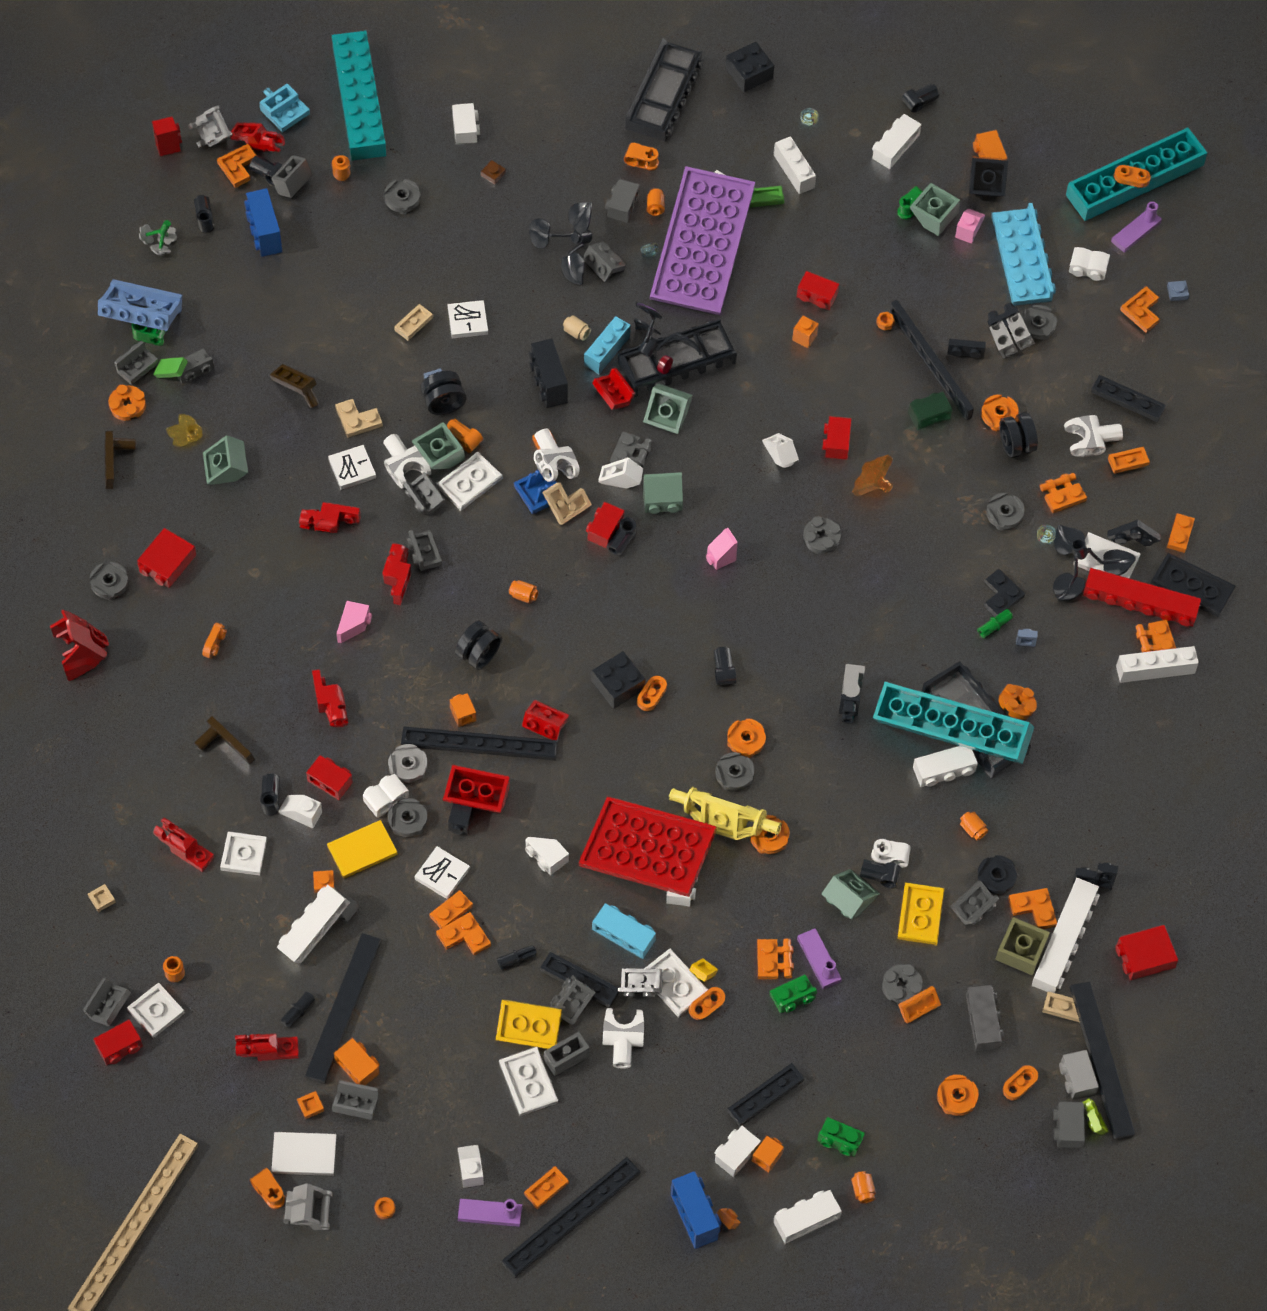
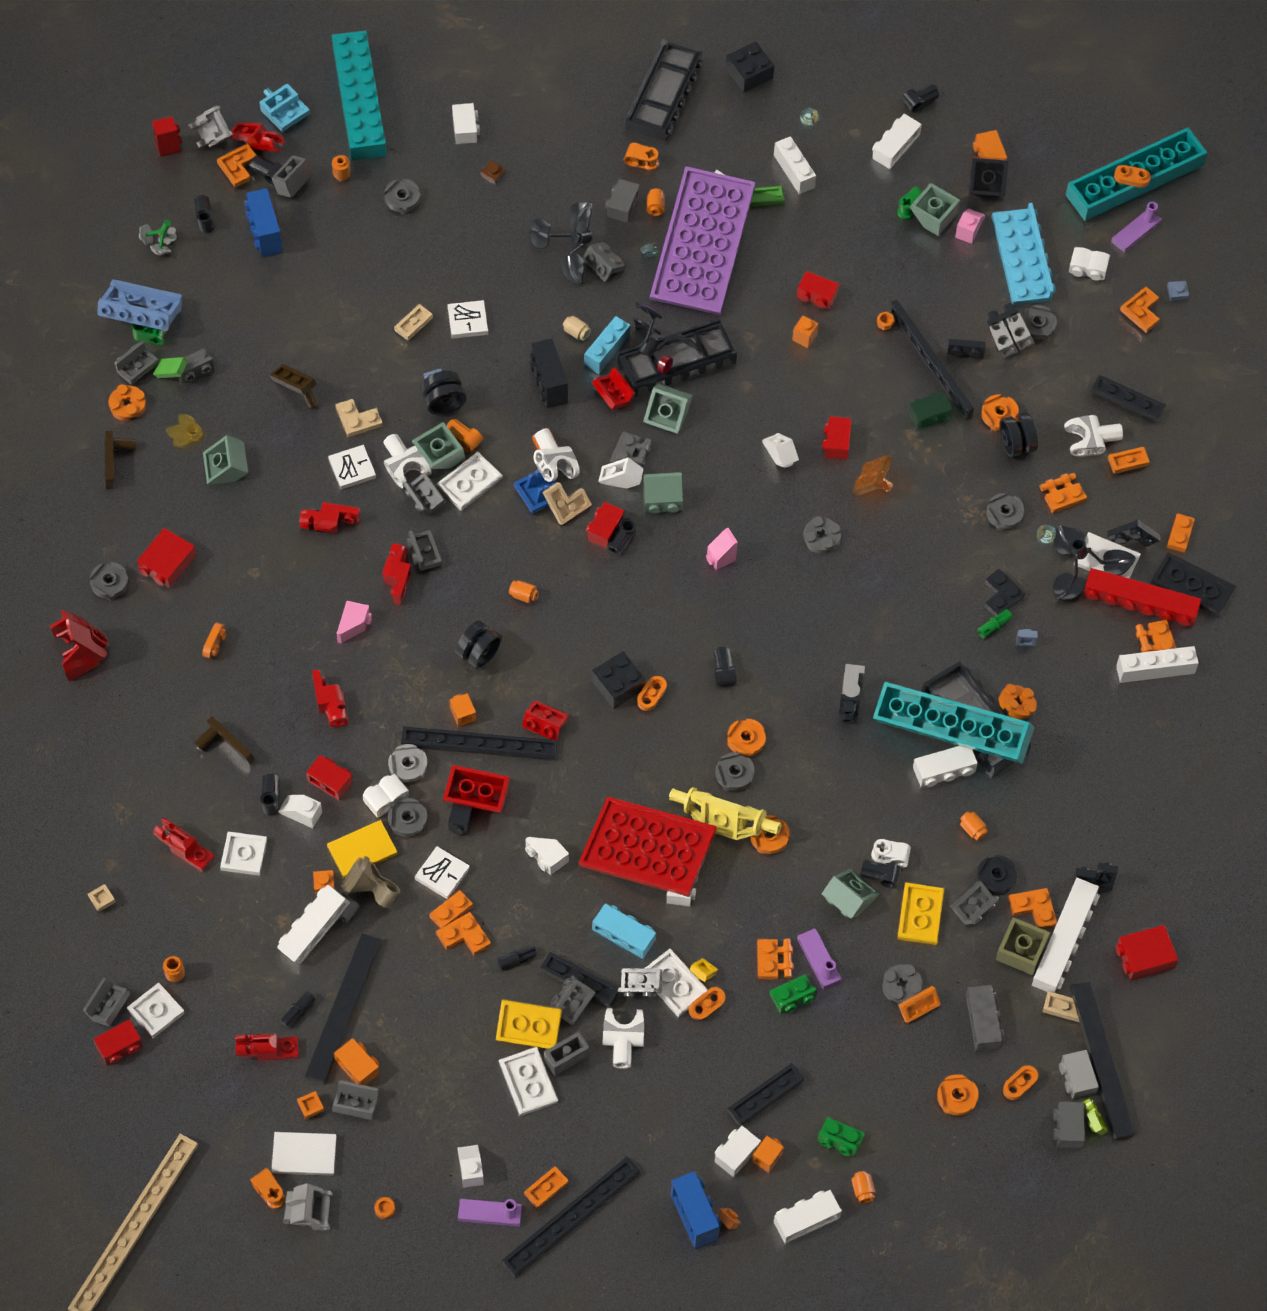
(366, 877): none -> dark tan piece

